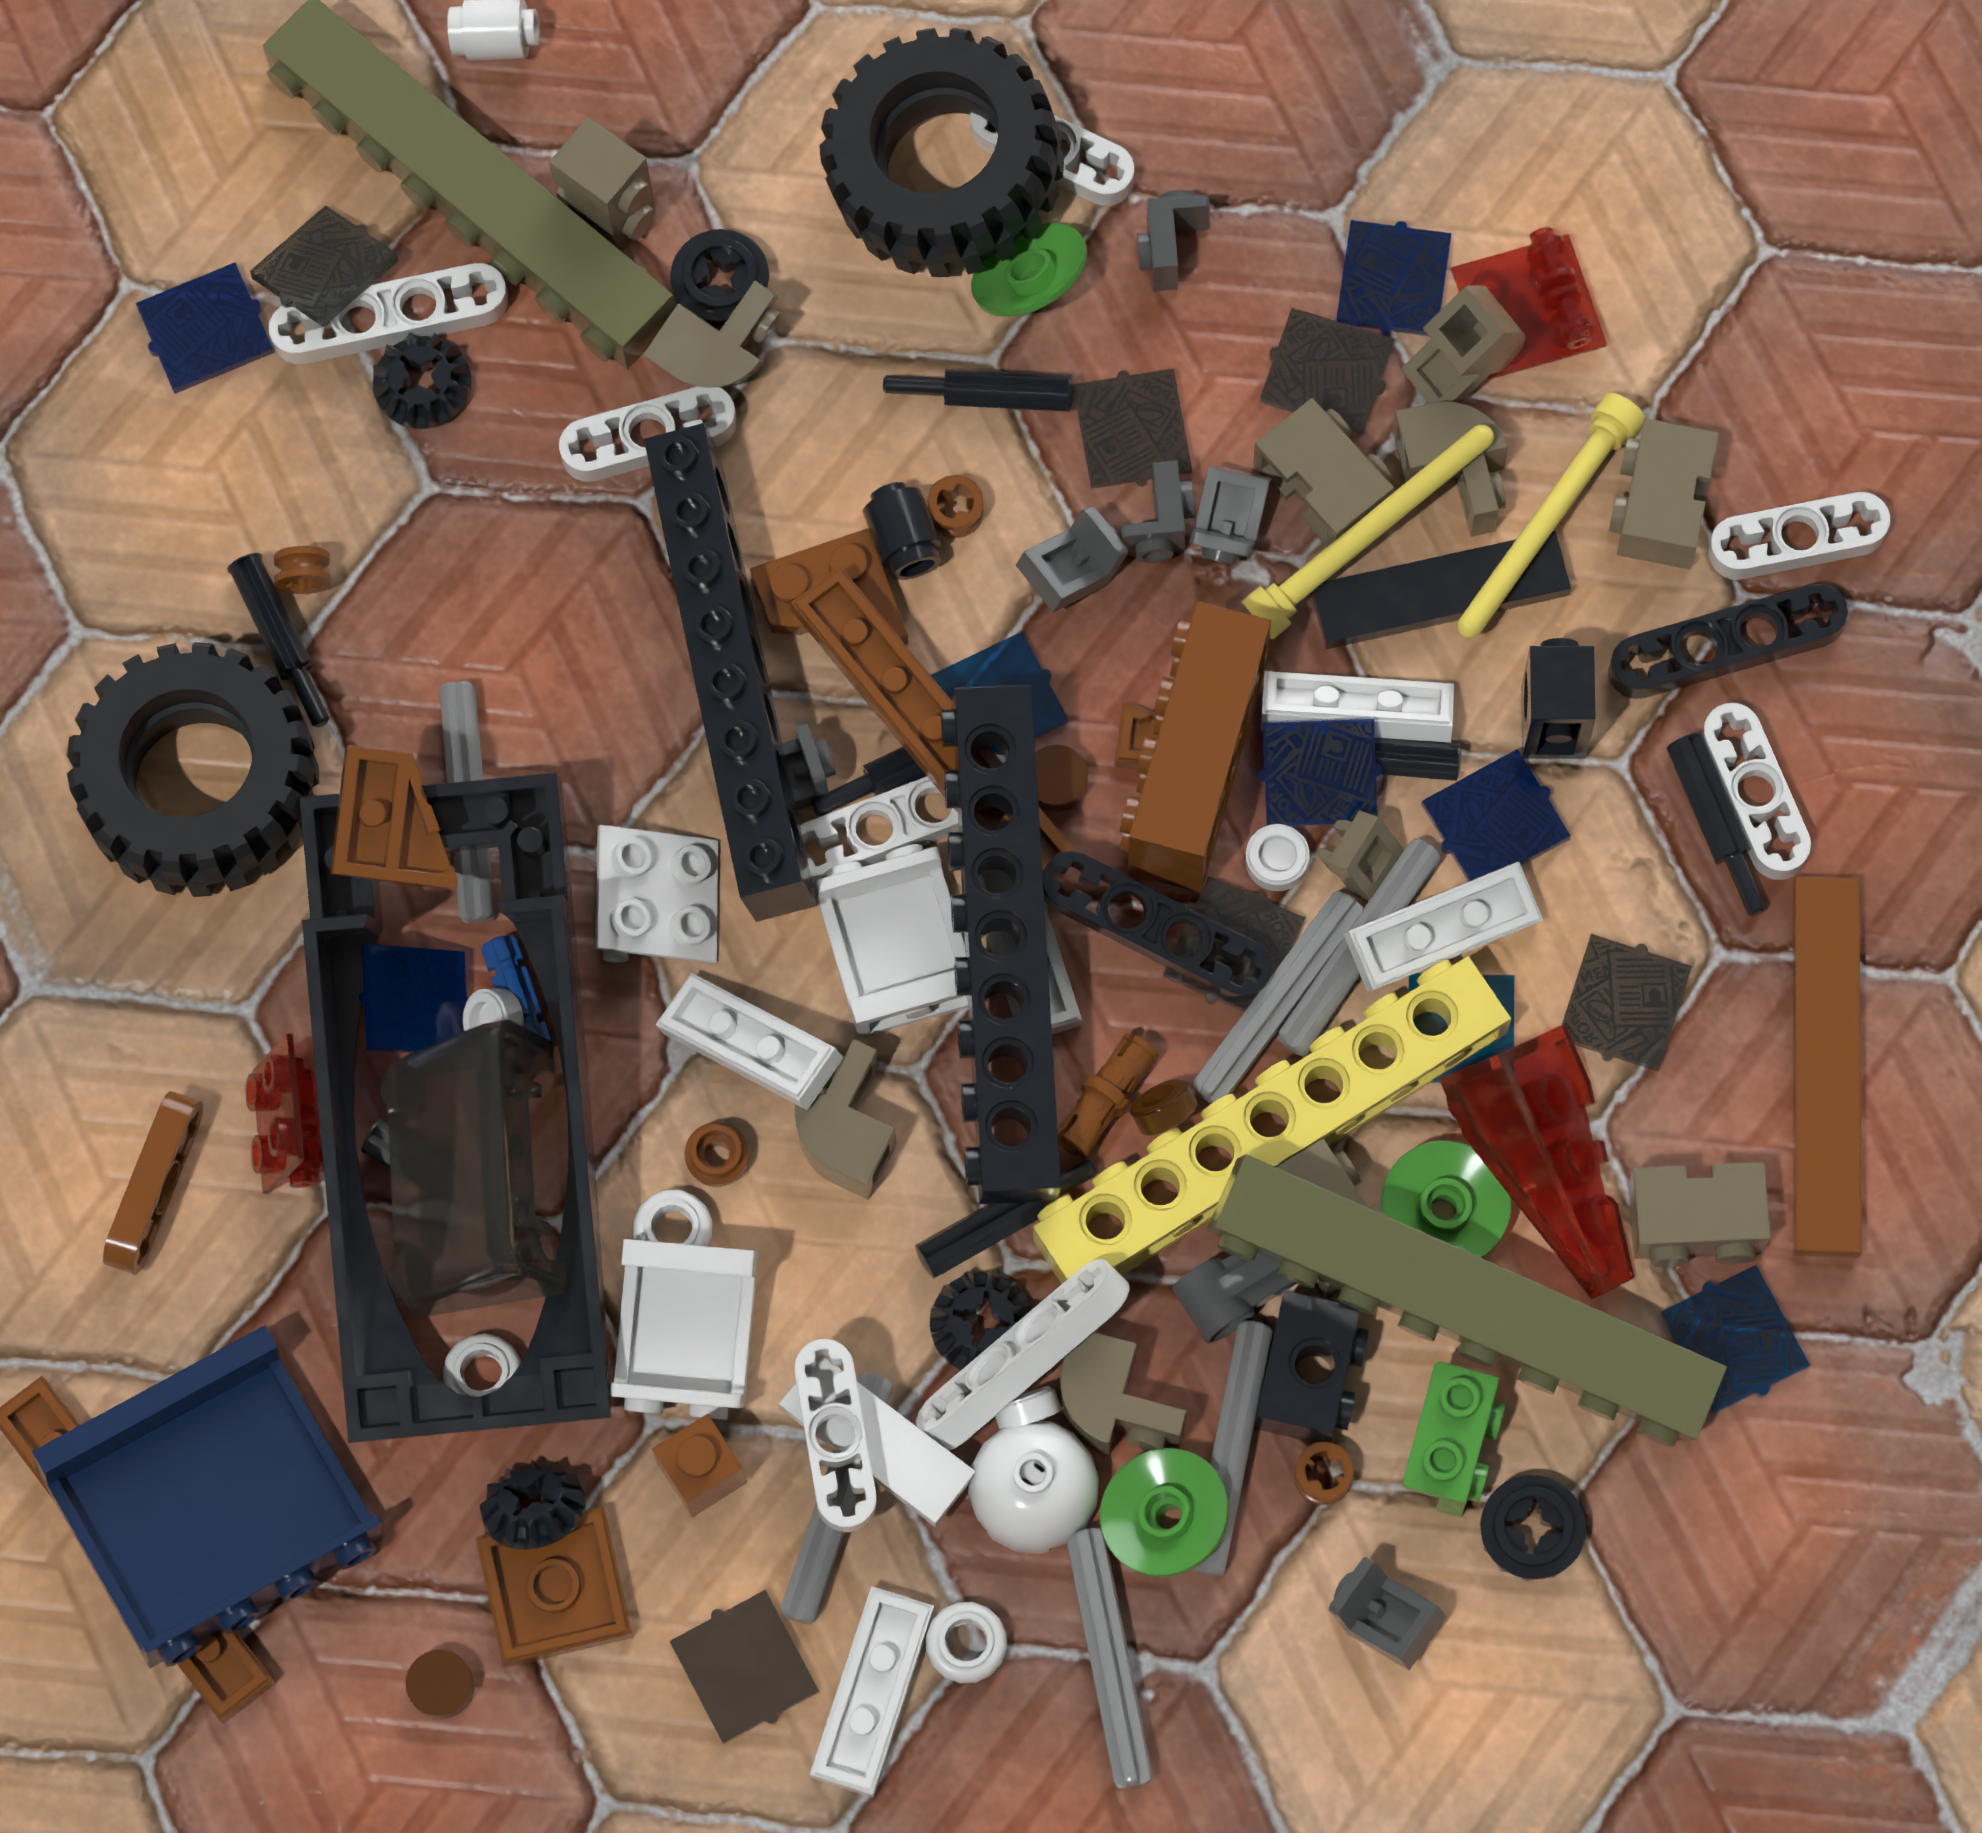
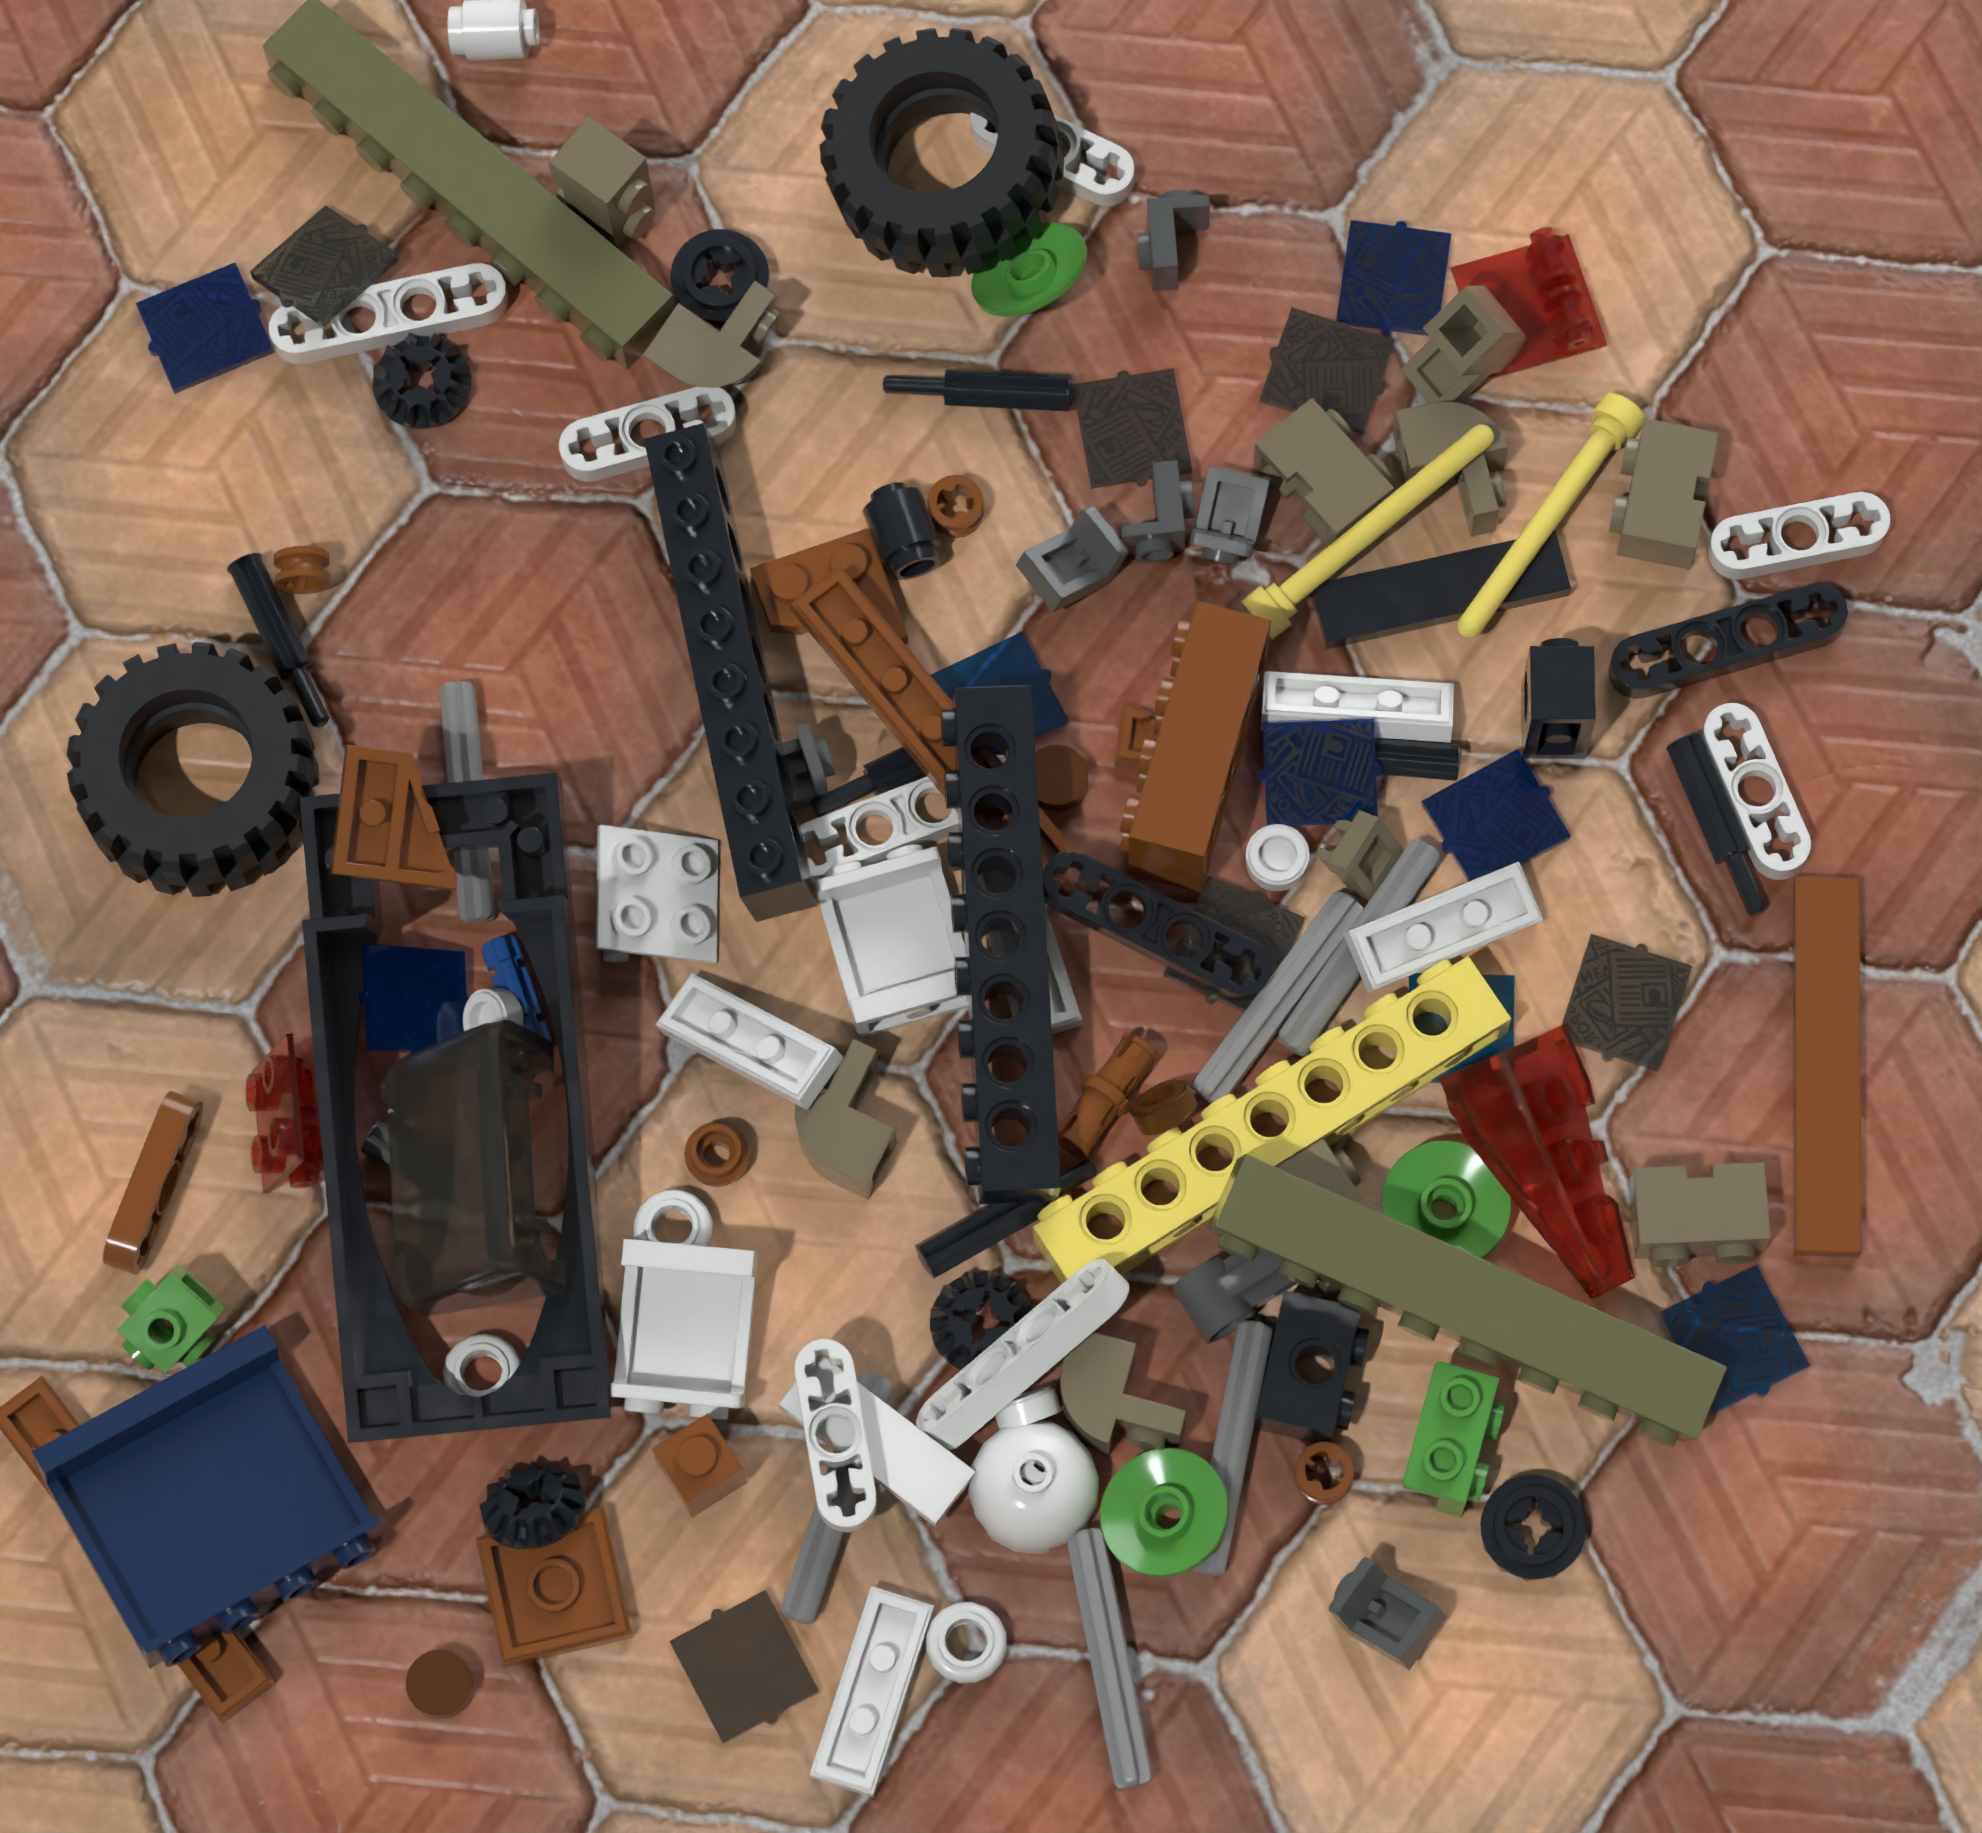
(183, 1303): none -> bright green brick

